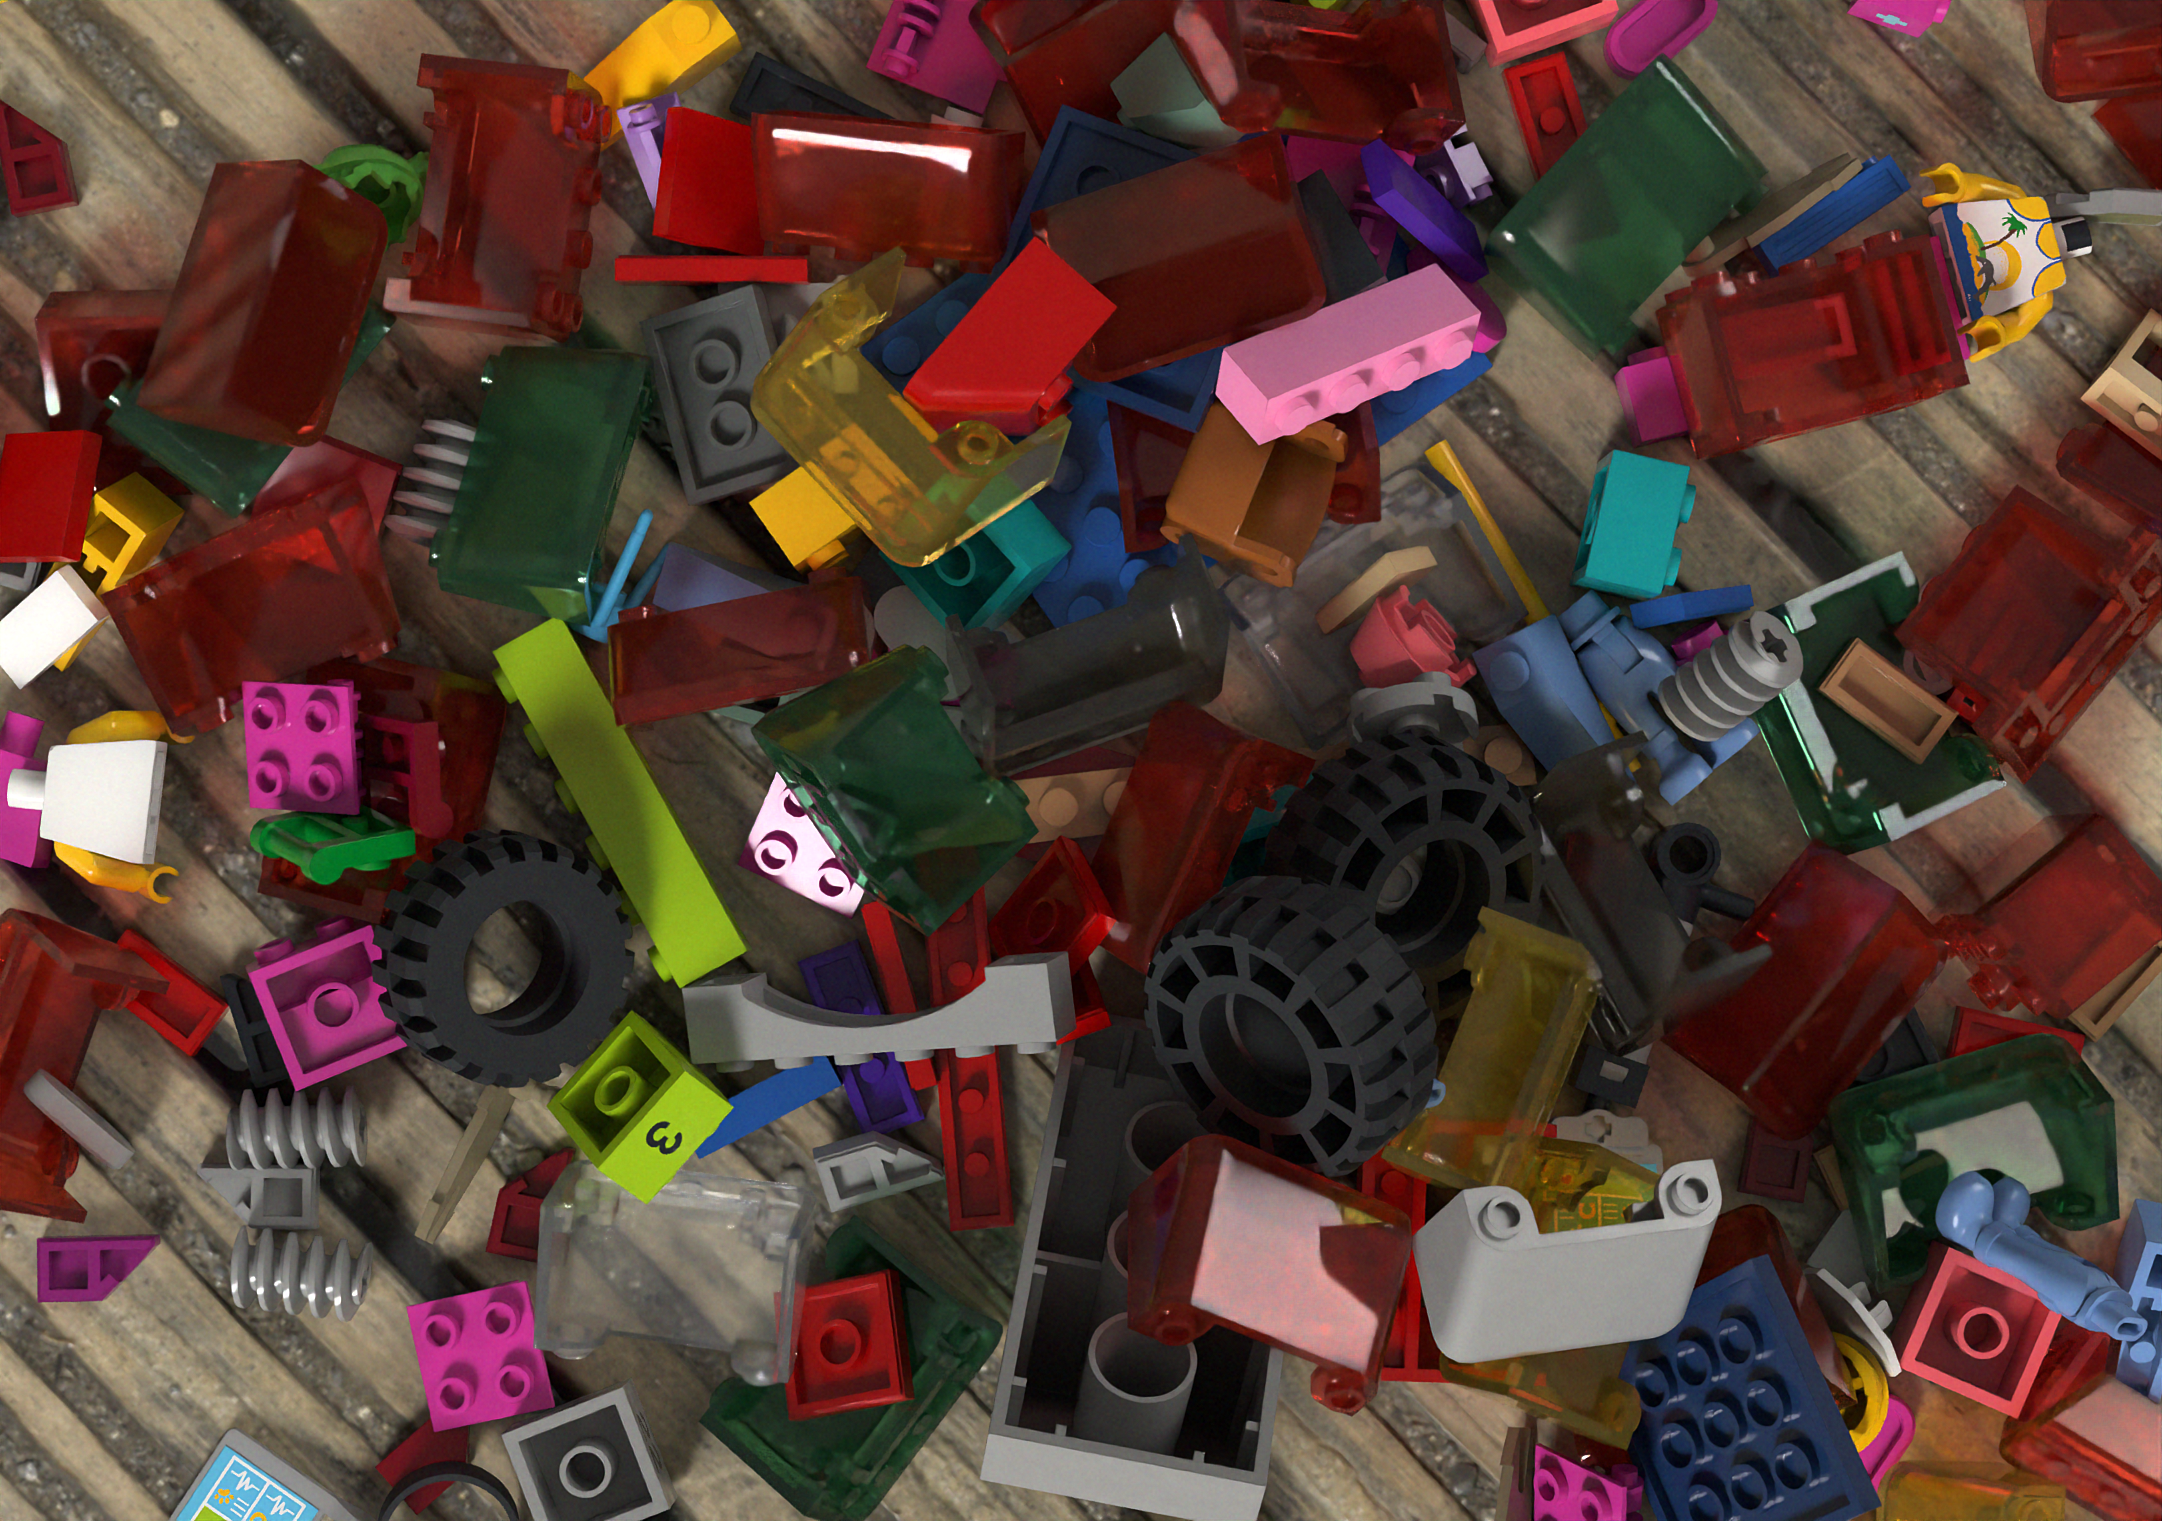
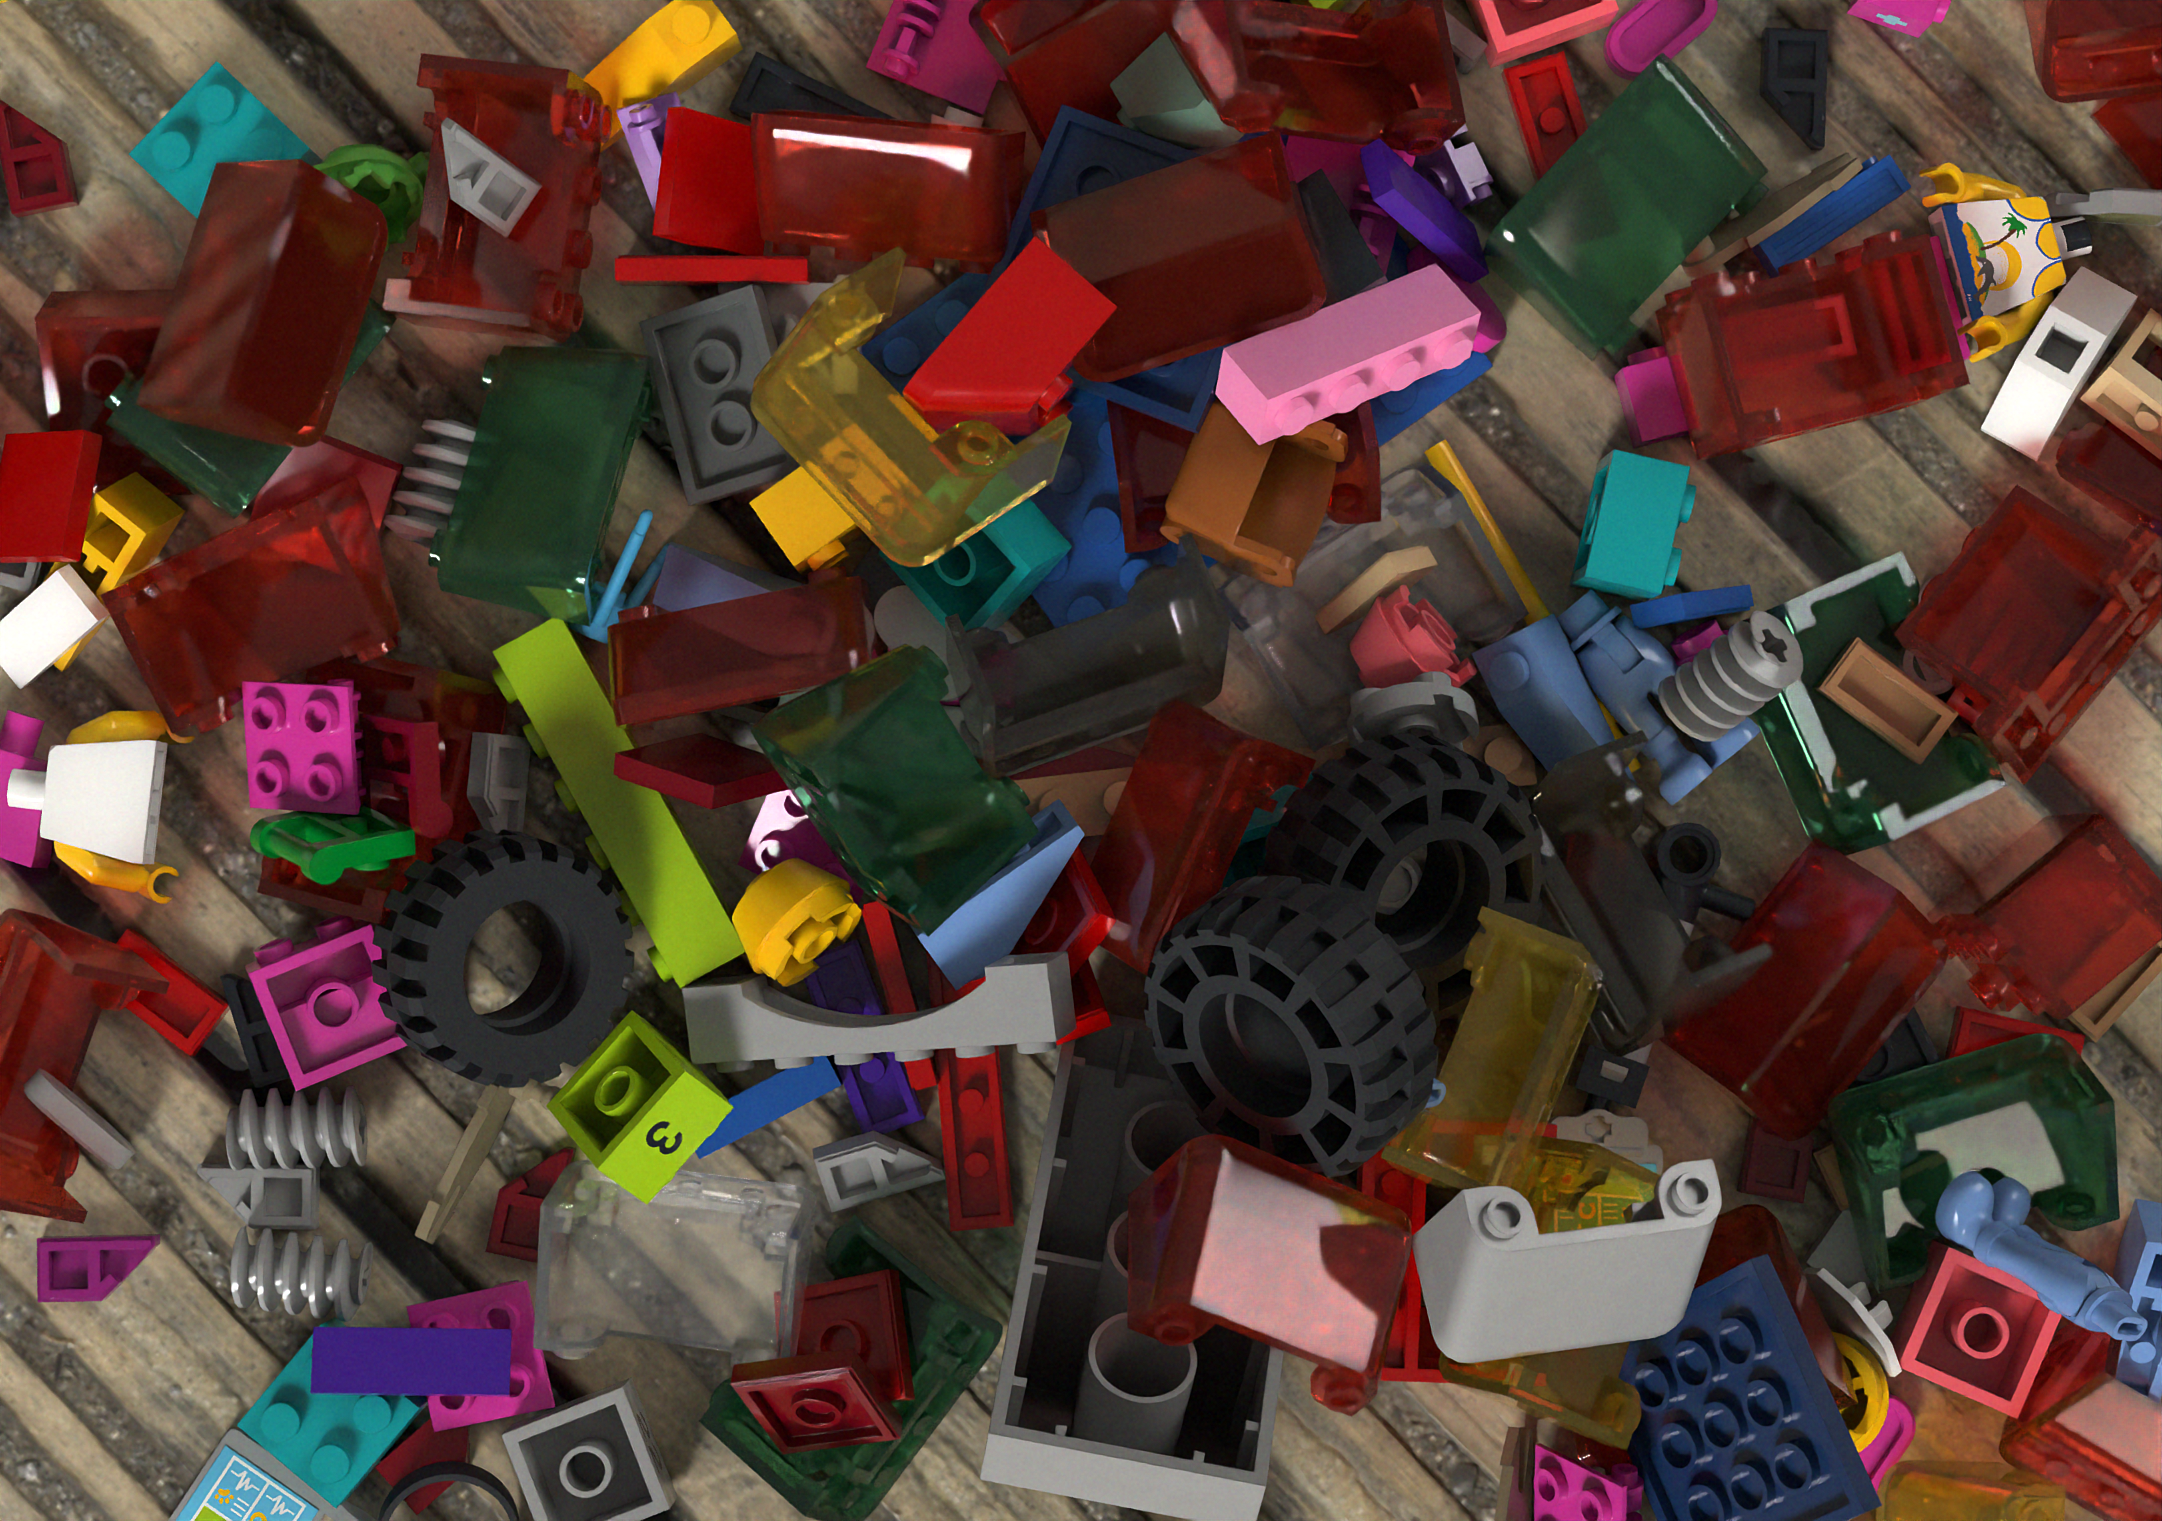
(211, 126): none -> teal brick
(327, 1438): none -> teal brick
(411, 1361): none -> dark purple tile
(485, 180): none -> light grey tile
(498, 780): none -> light grey tile
(700, 770): none -> dark red tile
(792, 918): none -> yellow cone
(817, 1401): none -> dark red tile
(1003, 907): none -> medium blue slope
(1796, 79): none -> black tile
(2057, 362): none -> white slope

